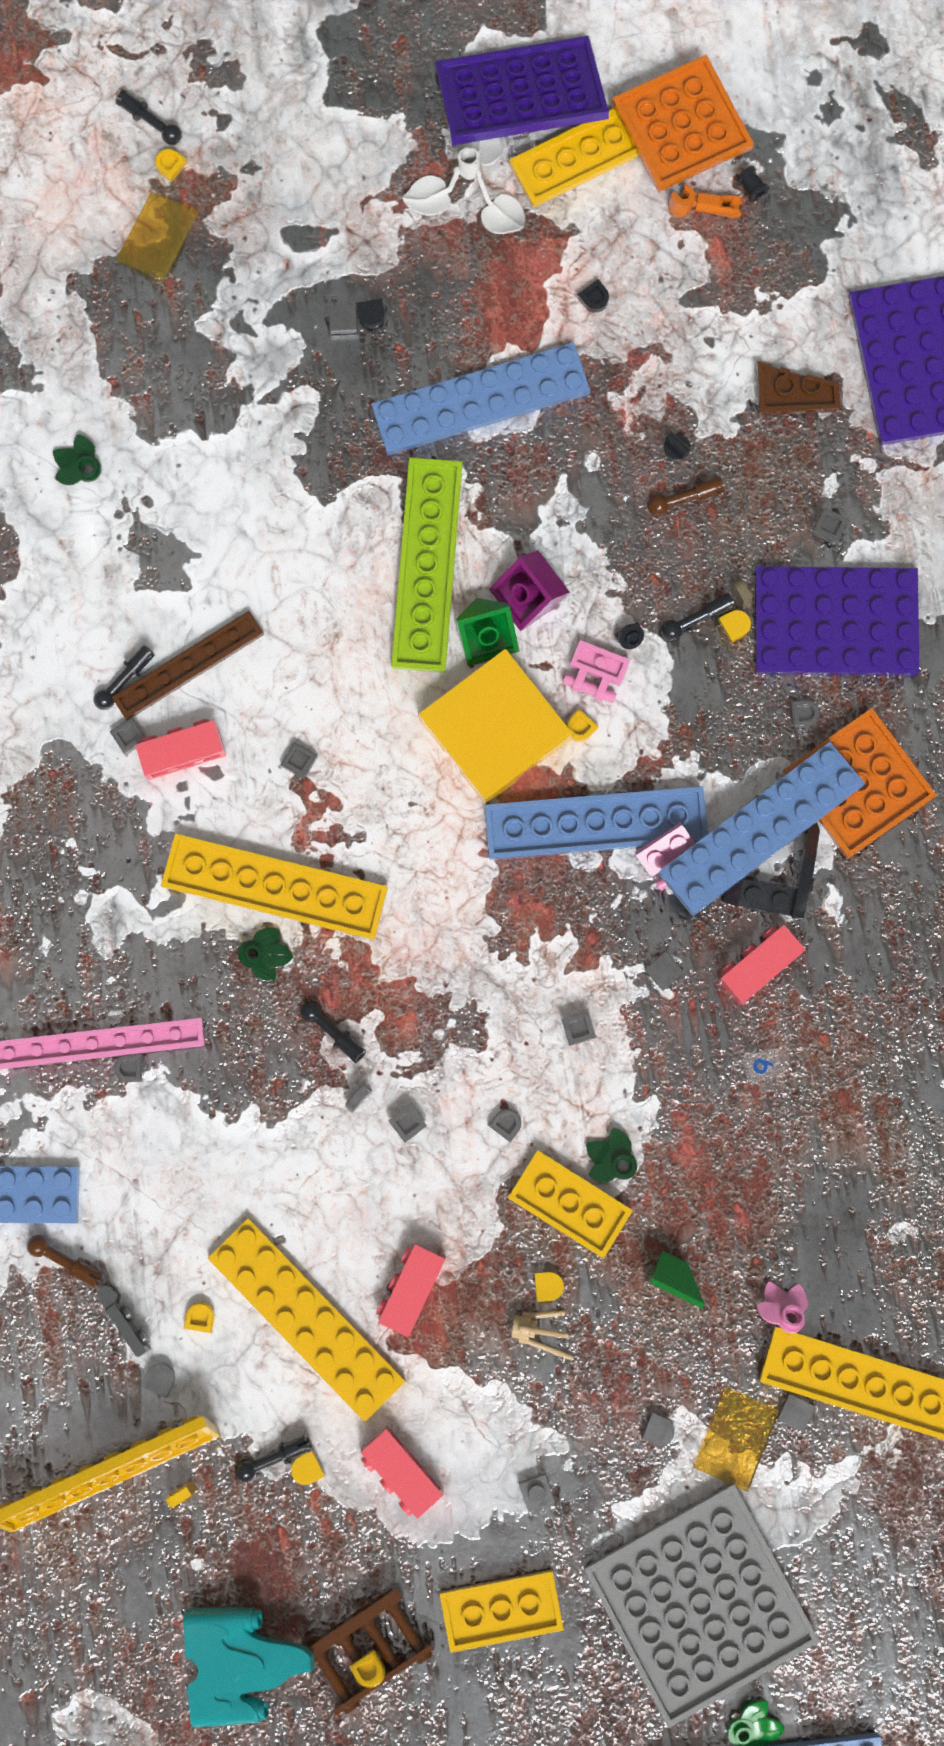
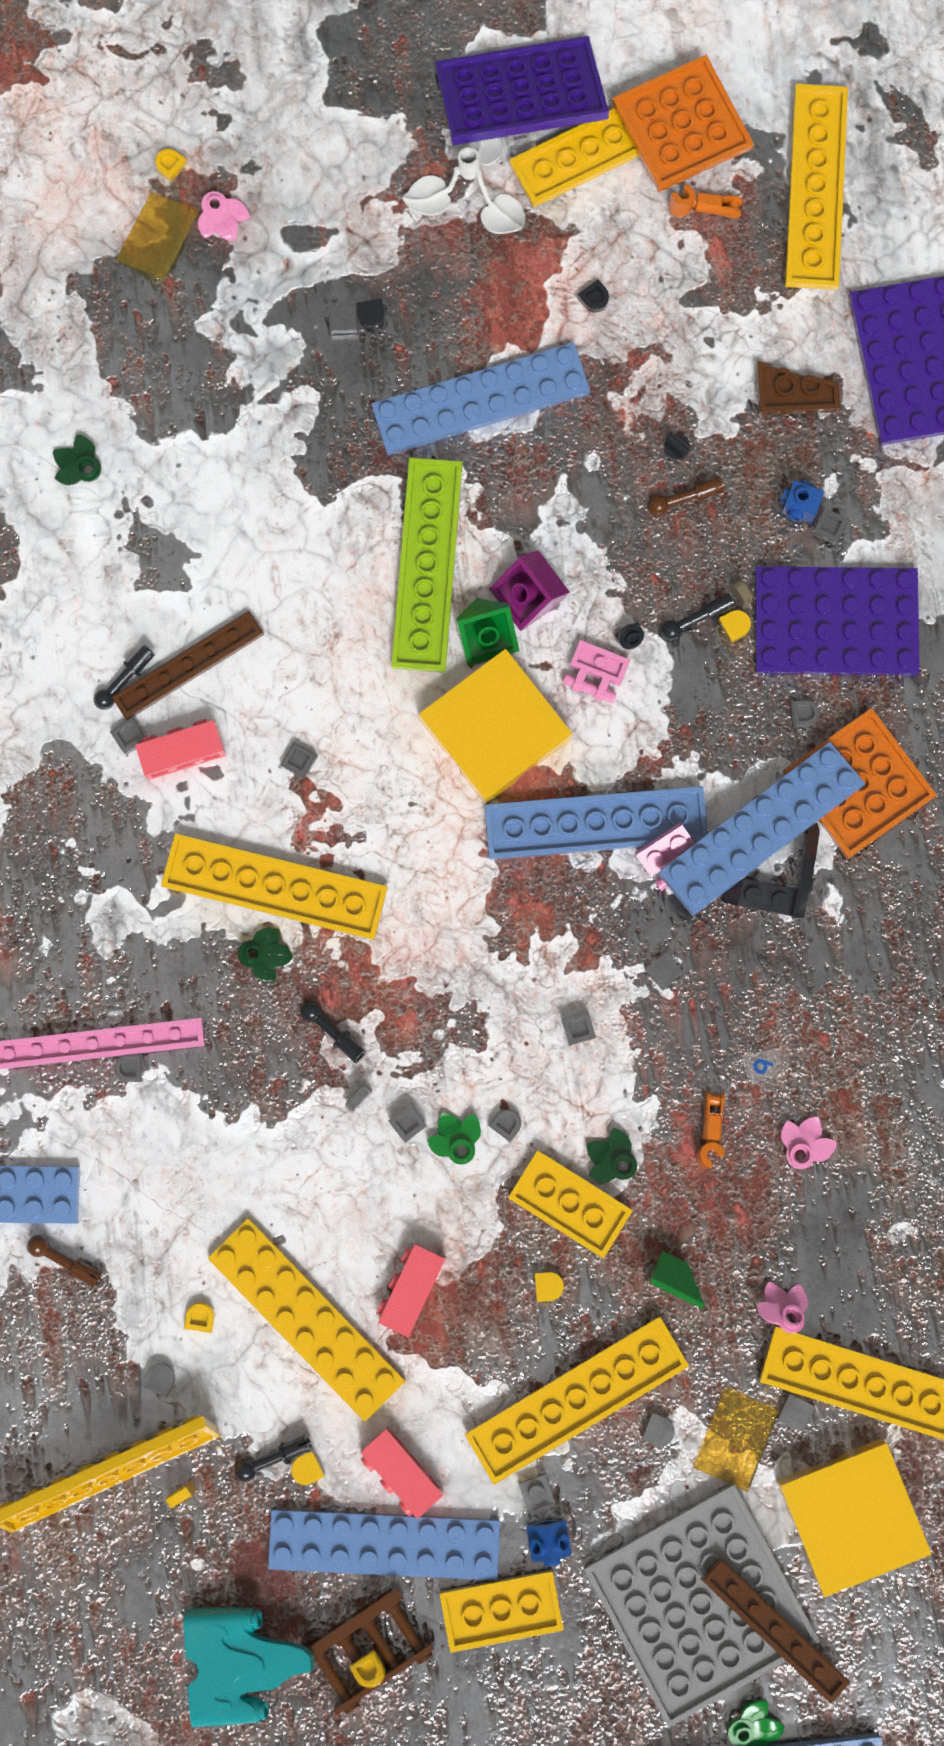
(122, 1318): dark grey hinge -> none
(170, 132): black pin -> none
(223, 219): none -> bright pink plate
(384, 1544): none -> medium blue plate
(455, 1133): none -> green plate
(525, 1328): tan plant -> none
(549, 1541): none -> blue brick
(576, 1400): none -> yellow plate
(581, 726): yellow tile -> none
(711, 1130): none -> orange piece
(752, 184): black bush -> none
(760, 963): coral brick -> none
(775, 1630): none -> reddish brown tile
(801, 501): none -> blue brick
(808, 1139): none -> bright pink plate
(816, 187): none -> yellow plate
(853, 1517): none -> yellow tile

